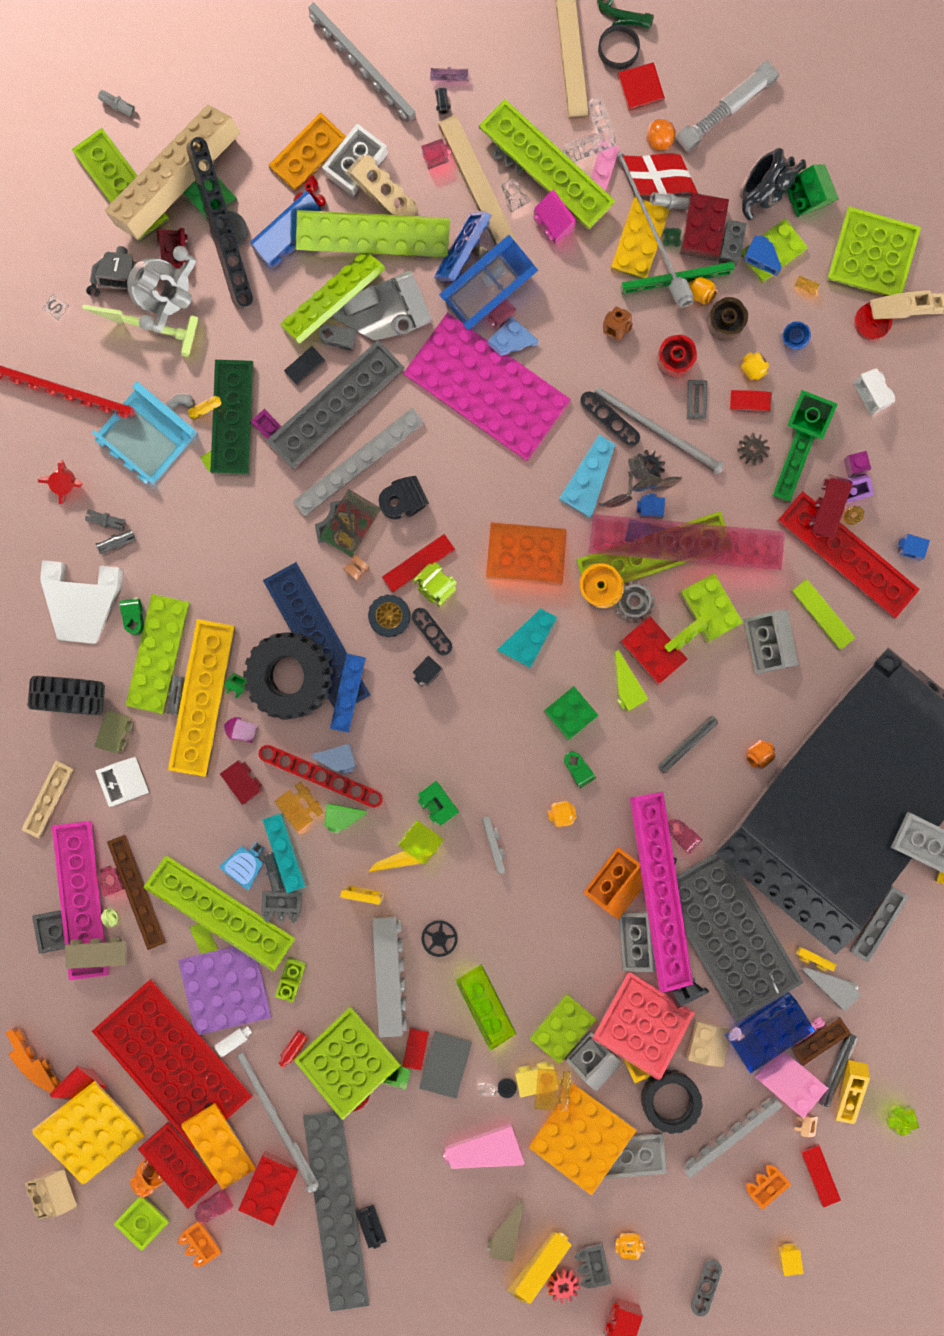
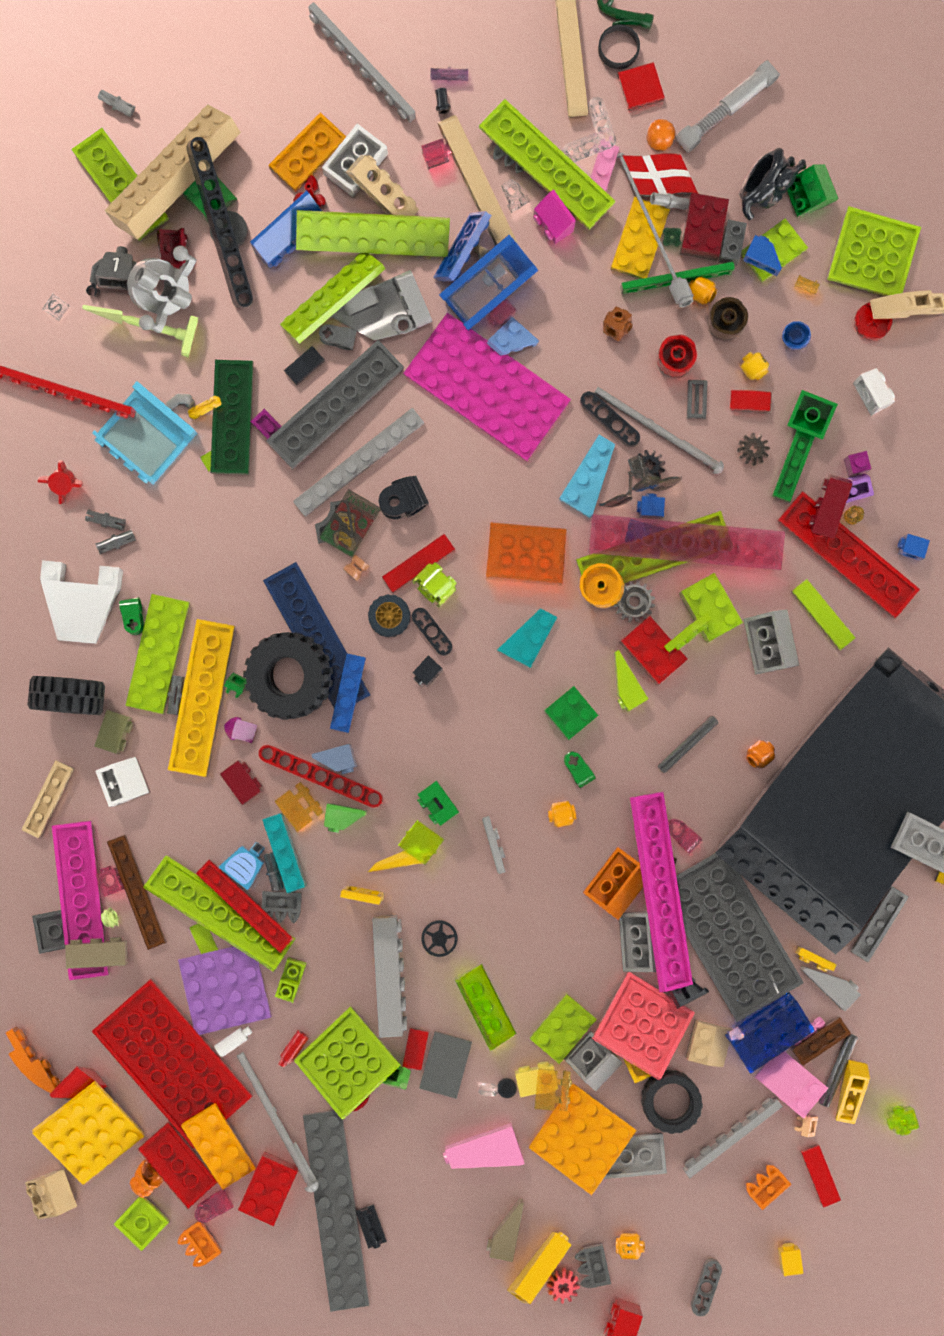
(244, 906): none -> red tile

